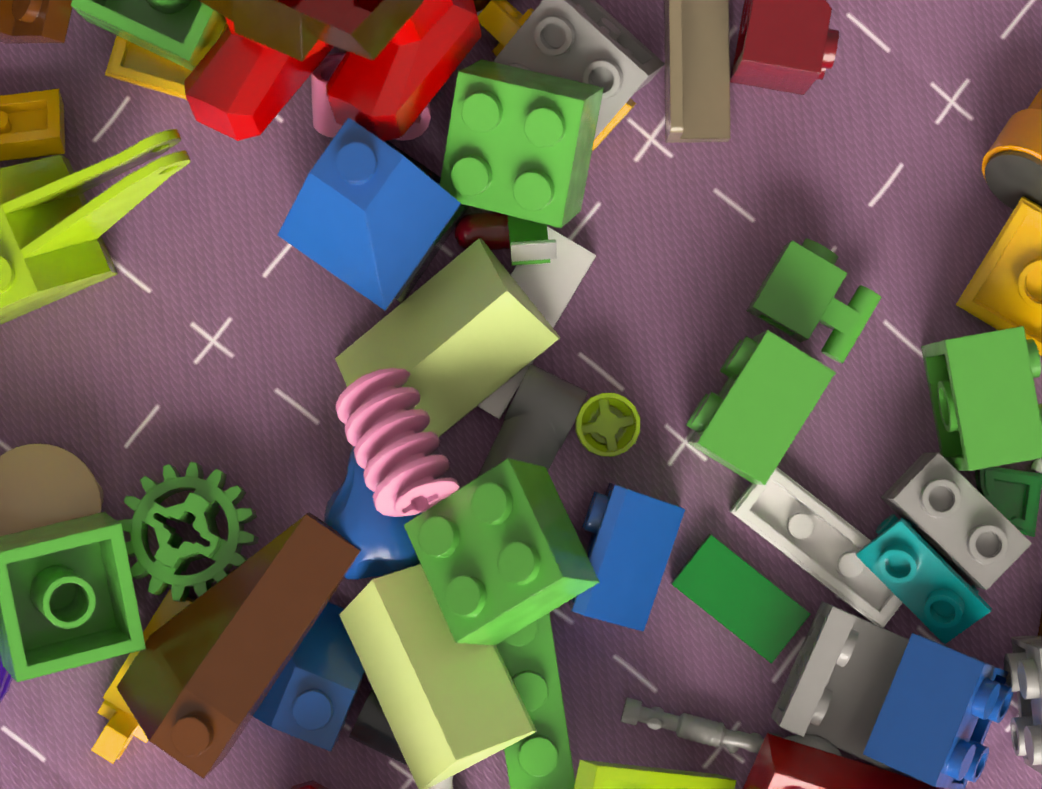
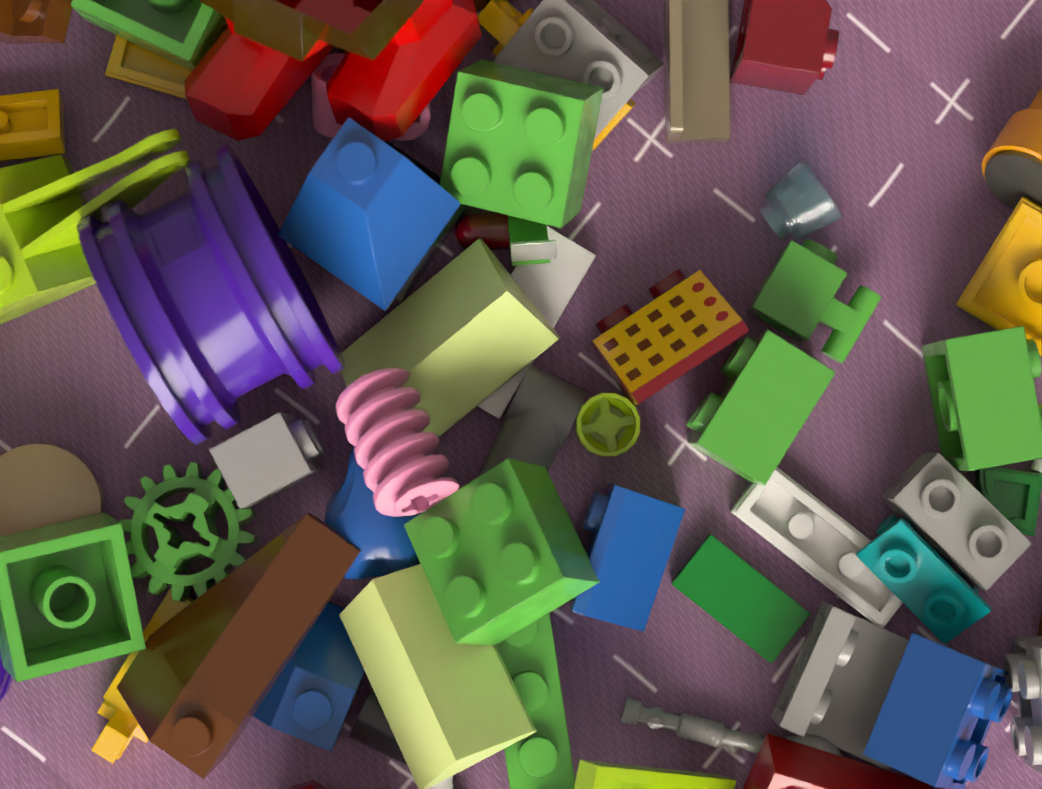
(208, 296): none -> dark purple wheel
(268, 458): none -> light grey brick
(666, 336): none -> slope
(798, 204): none -> clear light blue hat

